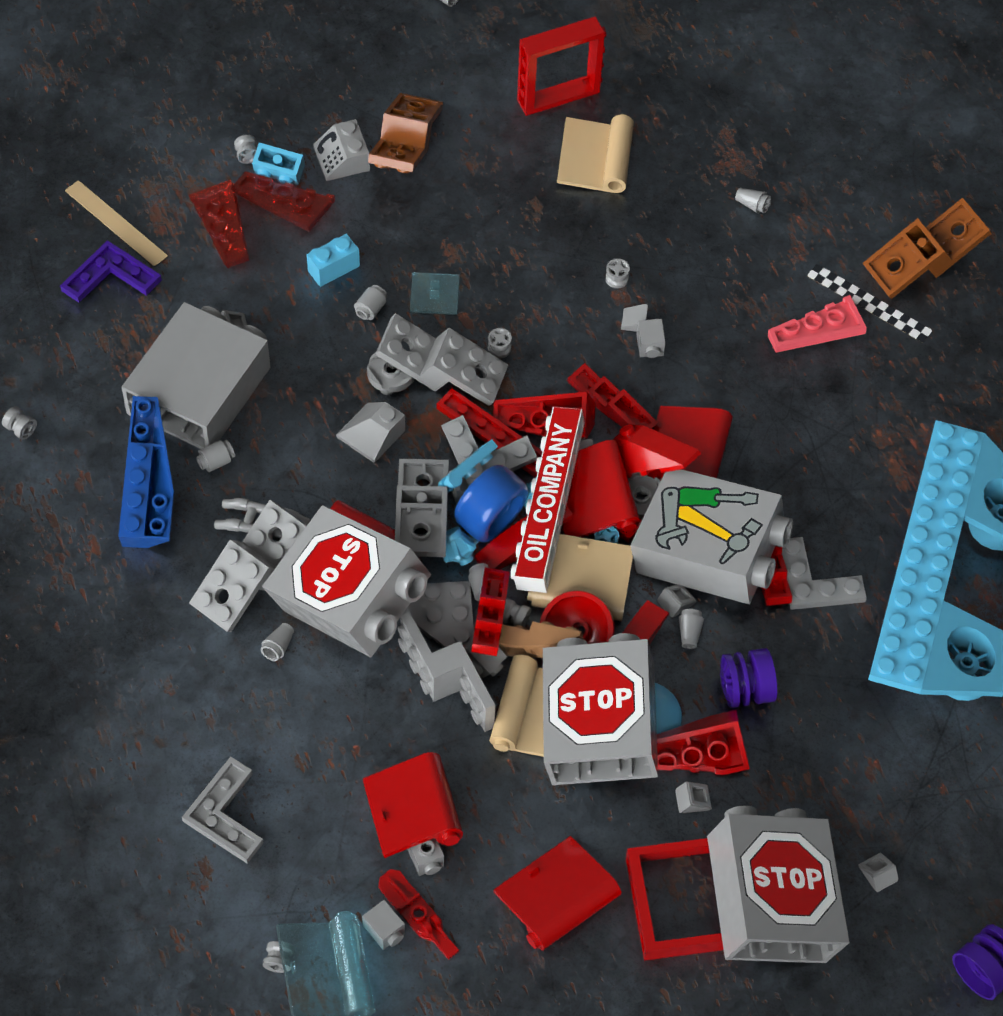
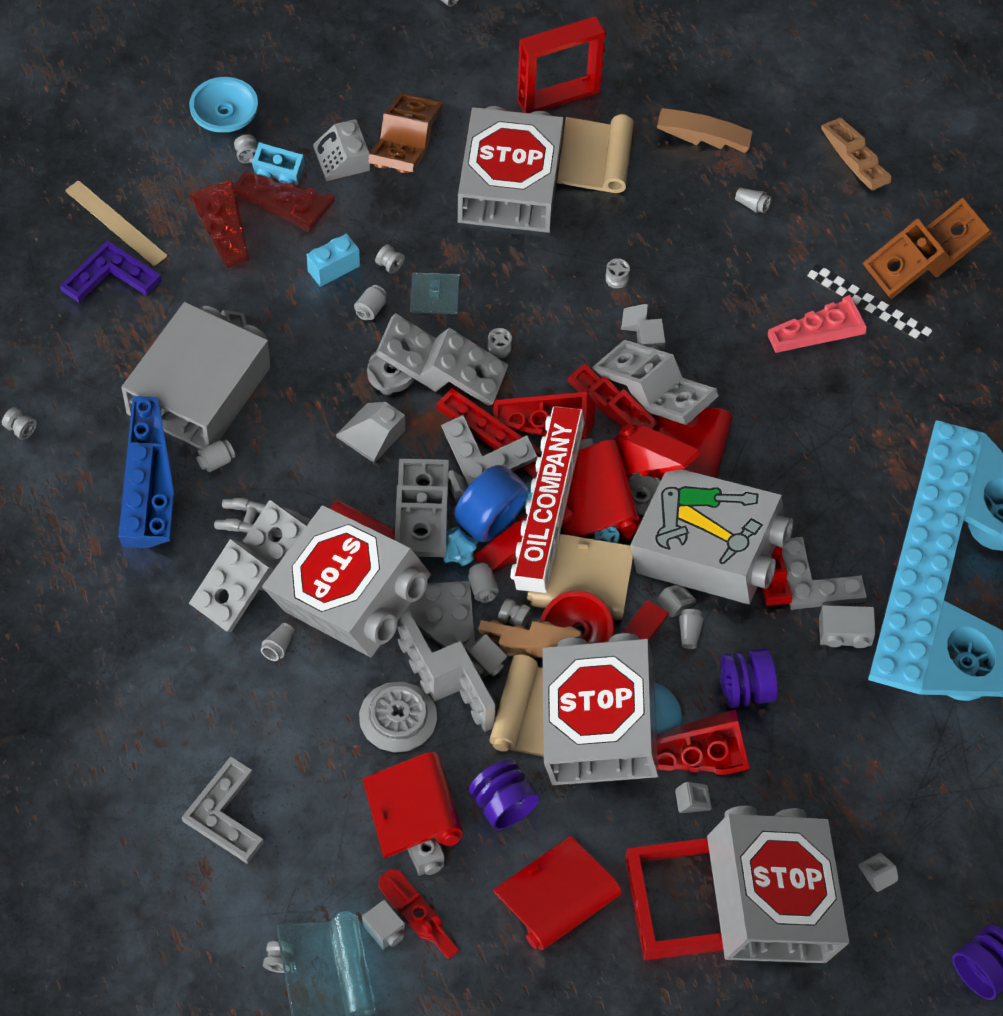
(223, 104): none -> medium azure dish
(389, 258): none -> light grey wheel
(397, 732): none -> light grey piece
(467, 467): medium azure plate -> none
(490, 612): red slope -> none
(504, 794): none -> dark purple wheel
(510, 169): none -> brick
(655, 381): none -> light grey bracket
(699, 127): none -> medium nougat slope
(847, 626): none -> light grey brick
(855, 154): none -> medium nougat slope

